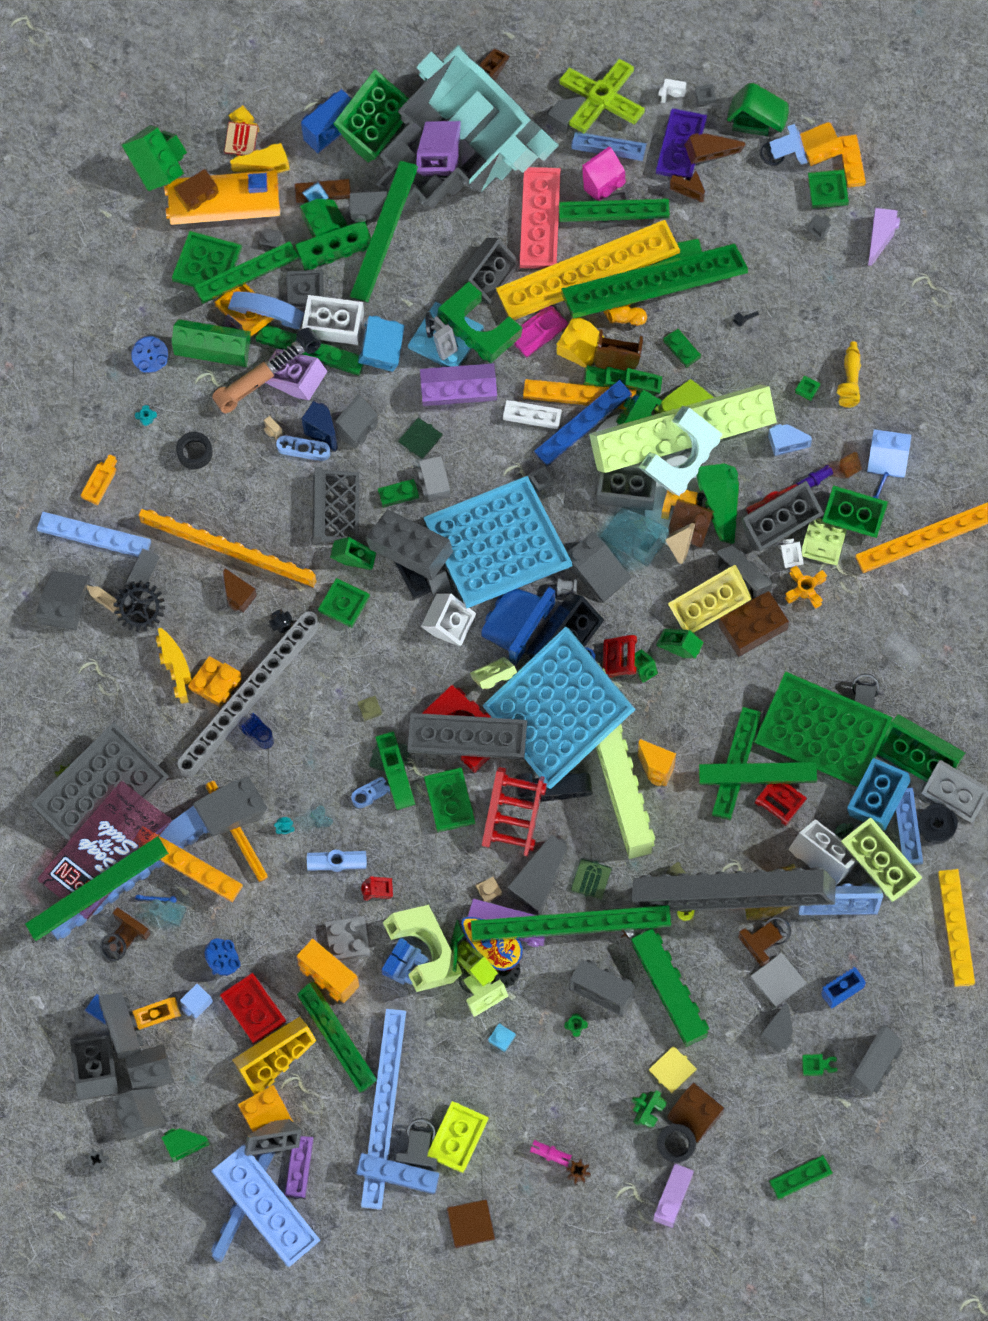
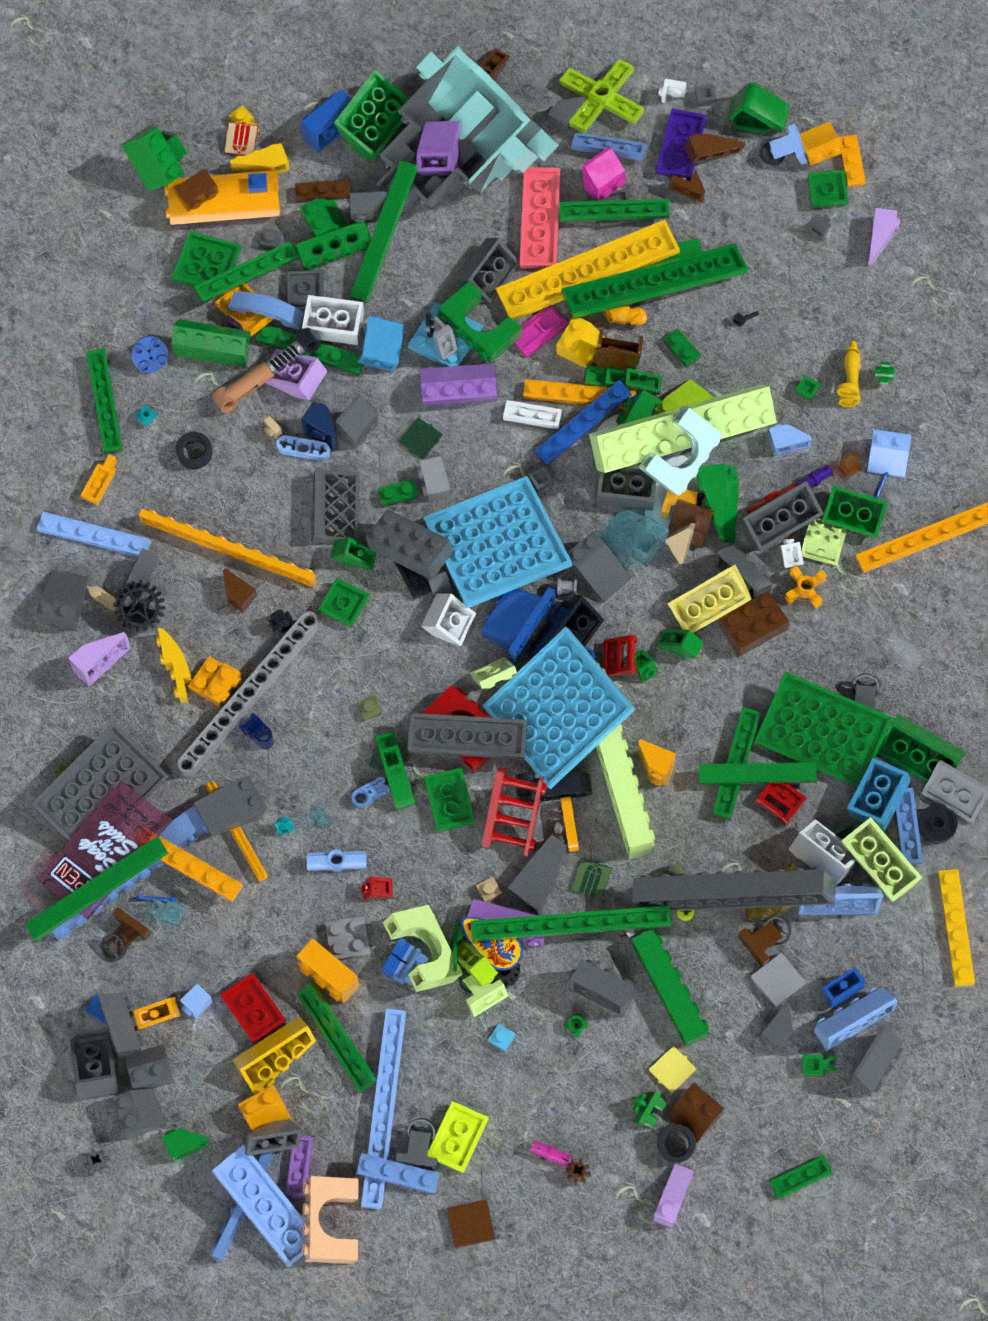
(97, 657): none -> lavender slope
(104, 401): none -> green plate
(222, 957): blue plate -> none
(315, 192): dark azure tile -> none
(318, 1245): none -> light nougat arch
(569, 824): none -> light orange beam
(855, 1017): none -> light blue slope
(884, 373): none -> green gear

